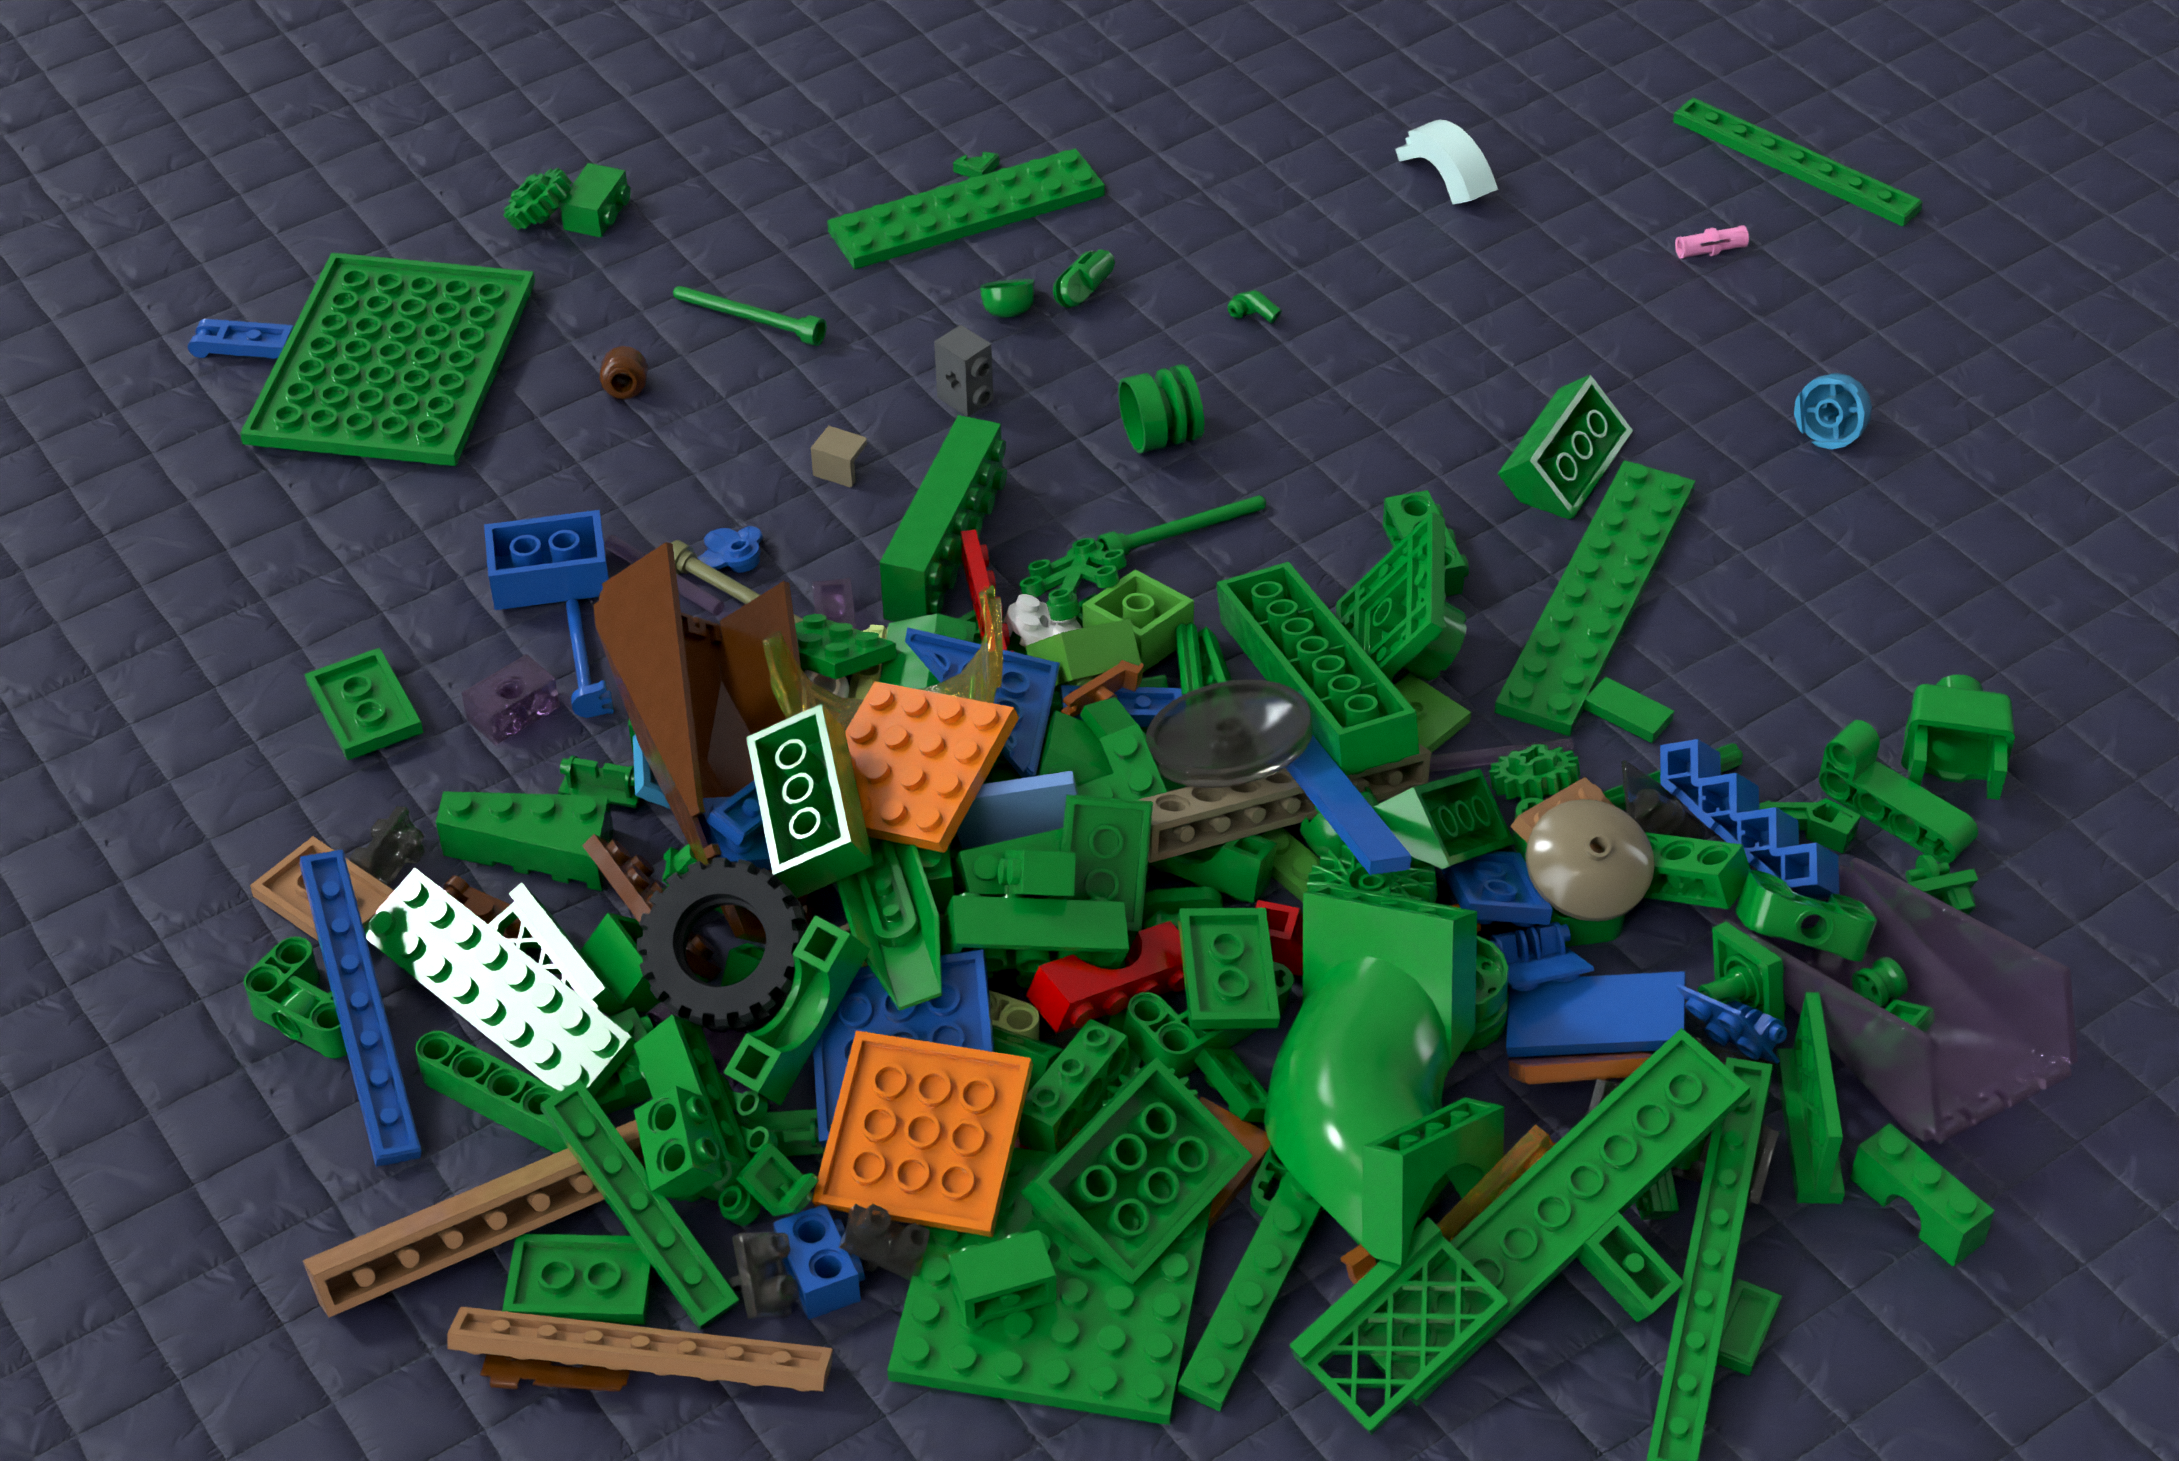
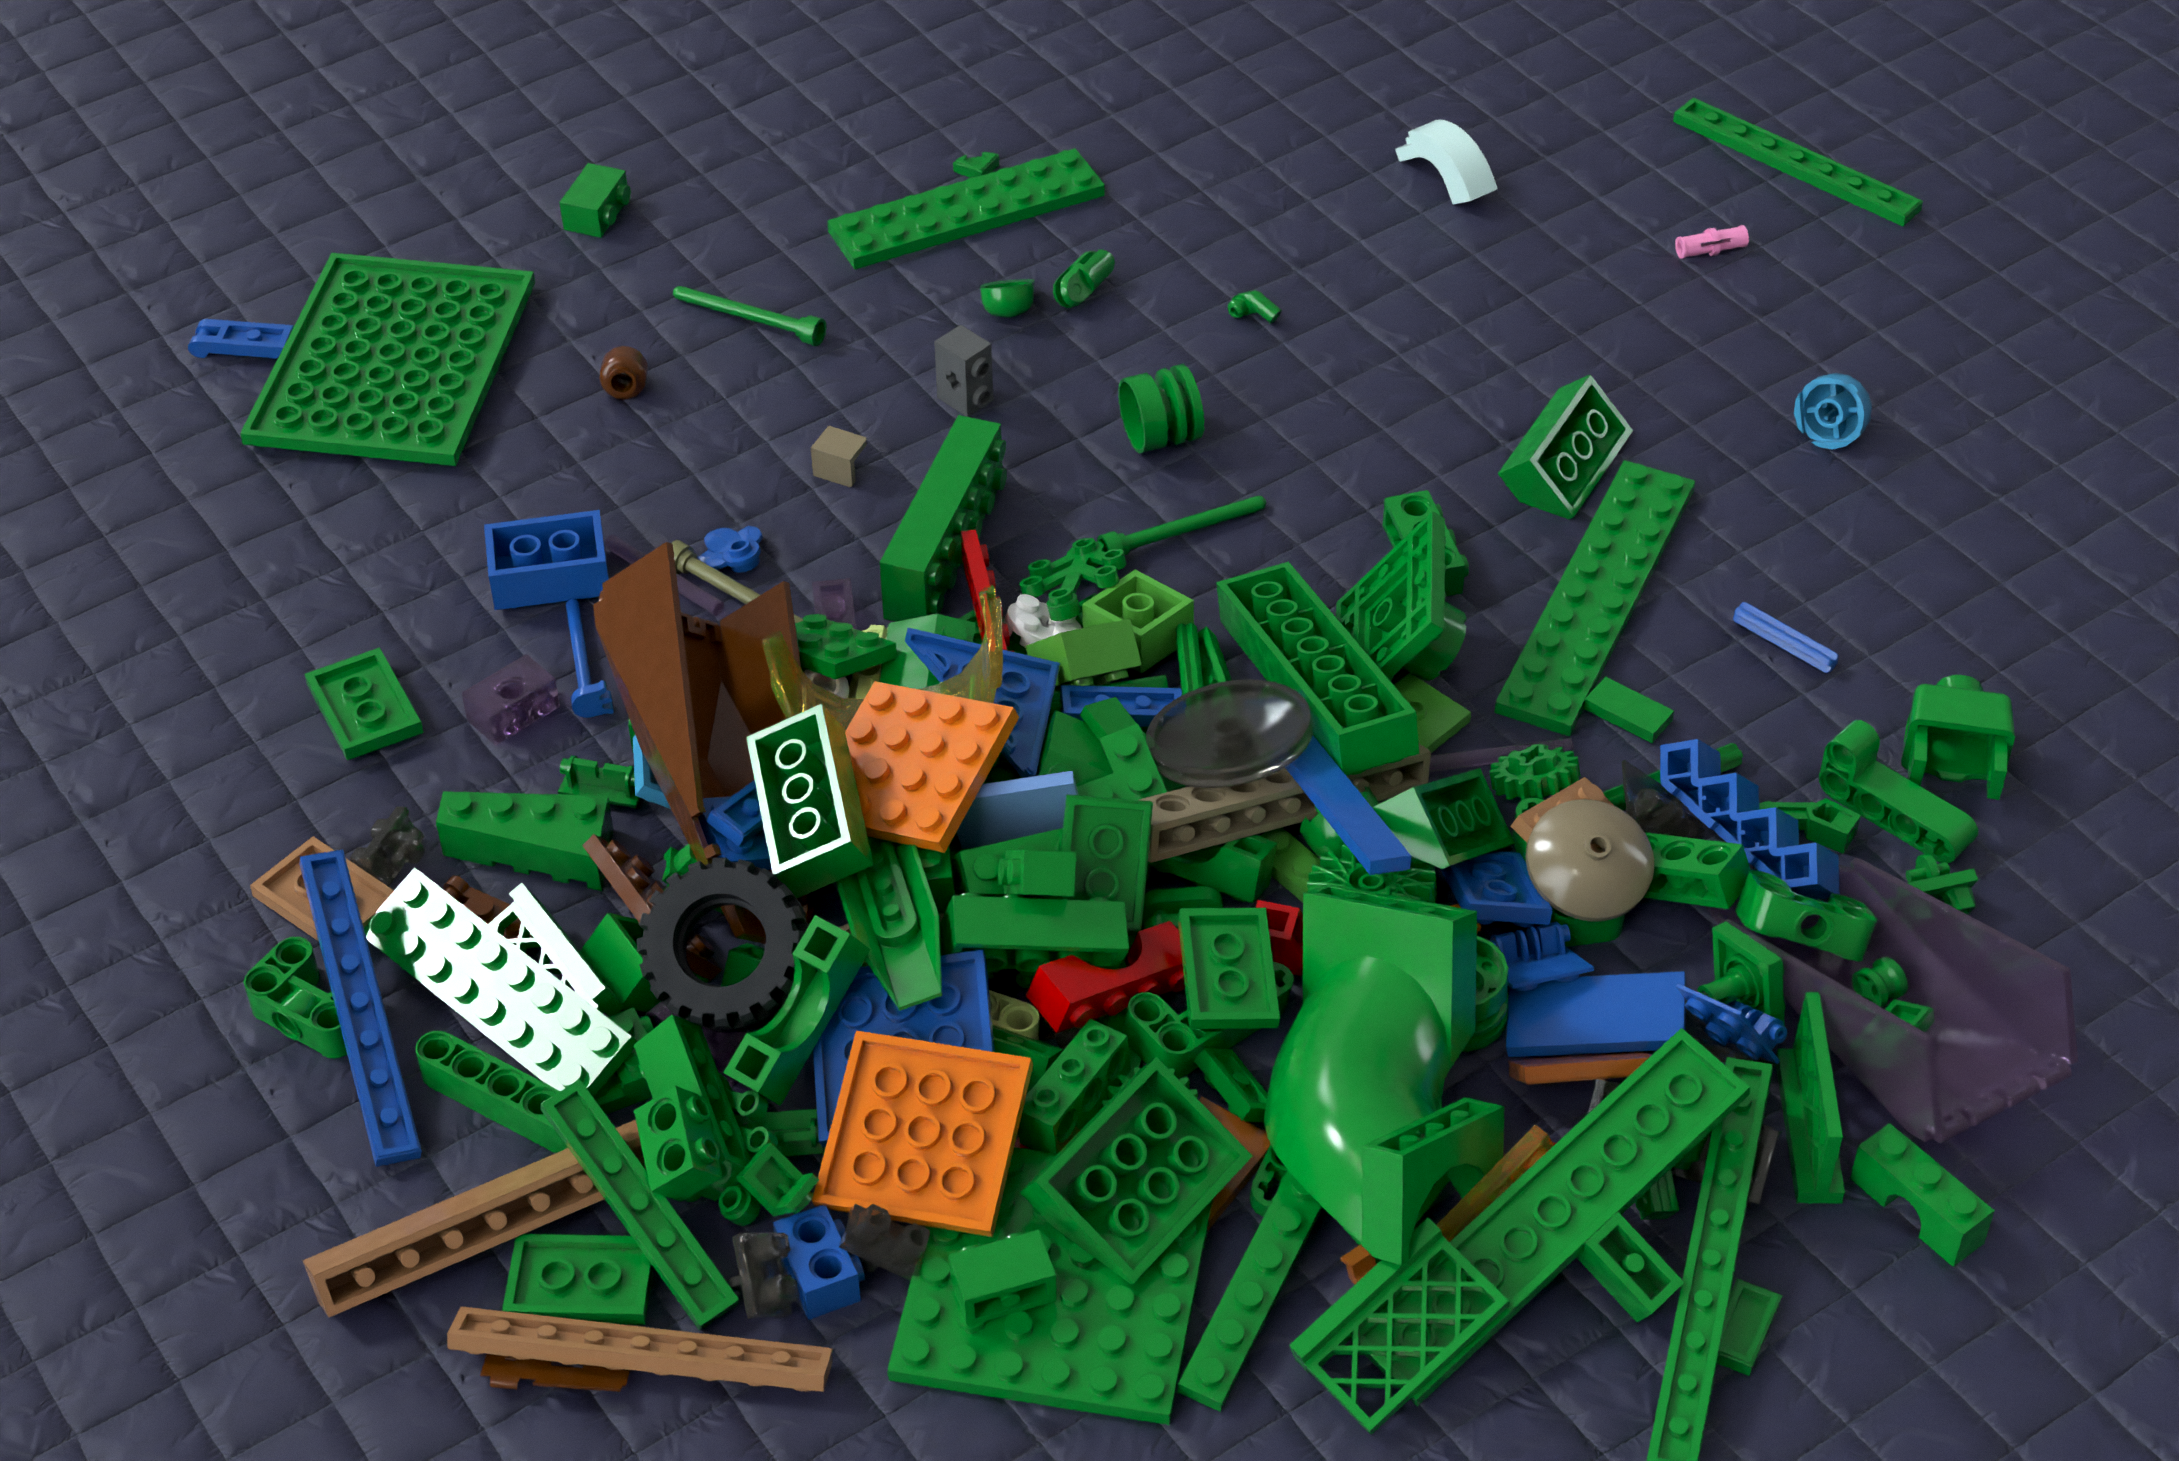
(537, 198): green gear -> none
(1103, 687): dark orange piece -> none
(1786, 637): none -> axle

